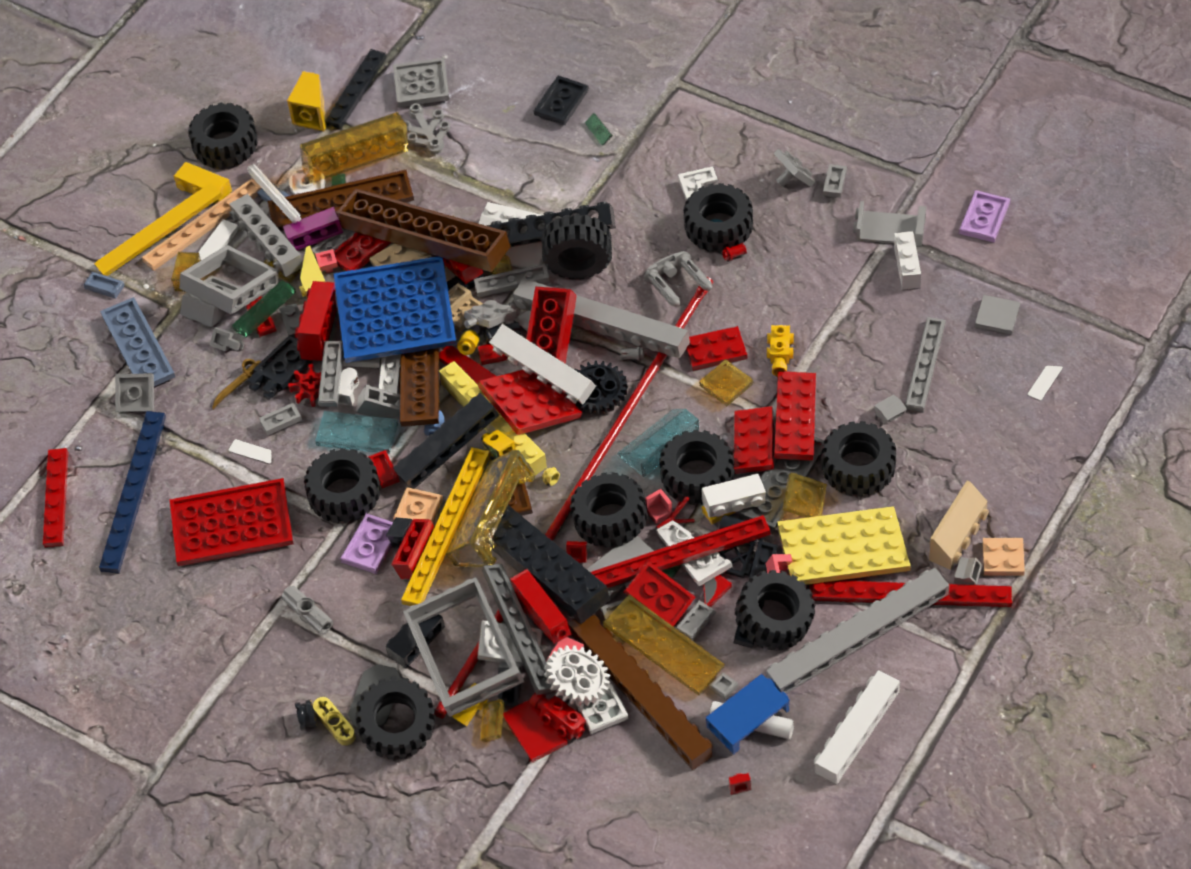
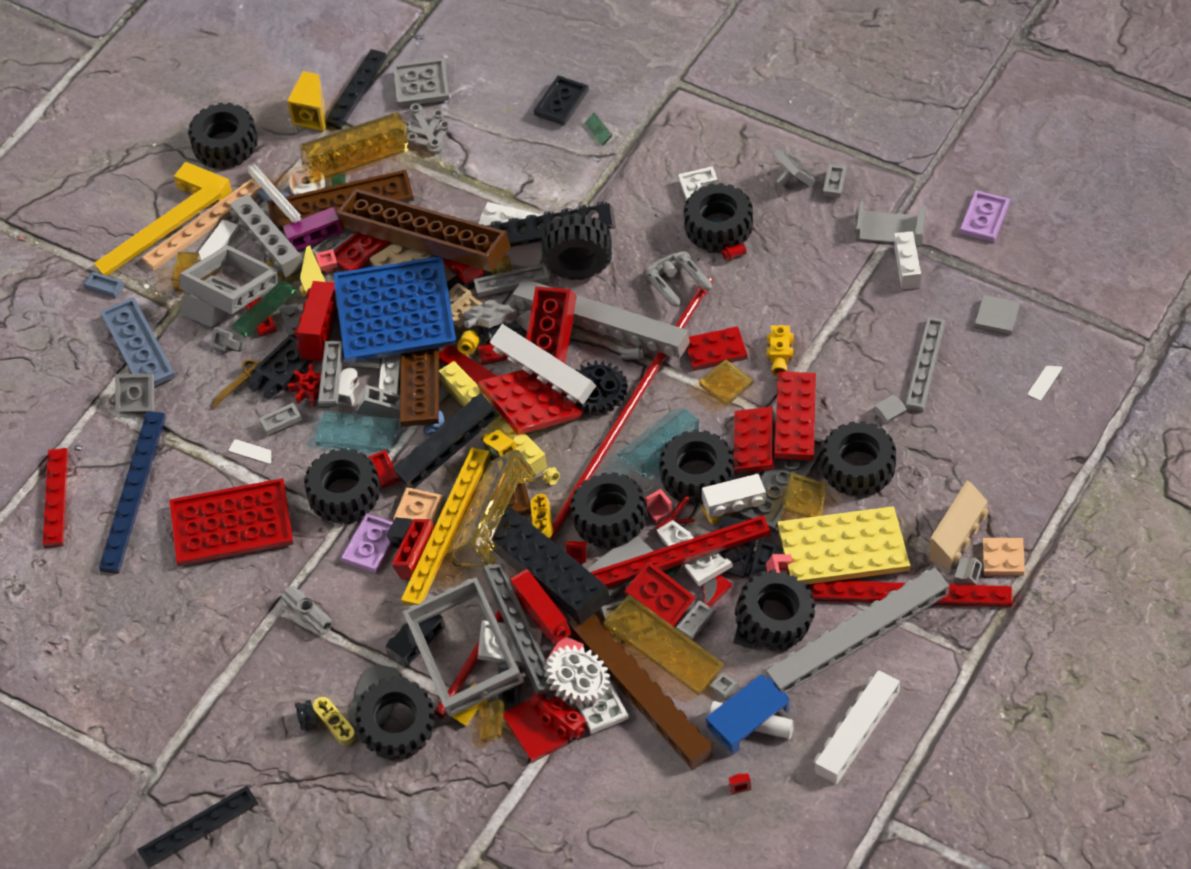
(197, 826): none -> black plate
(537, 511): none -> yellow beam

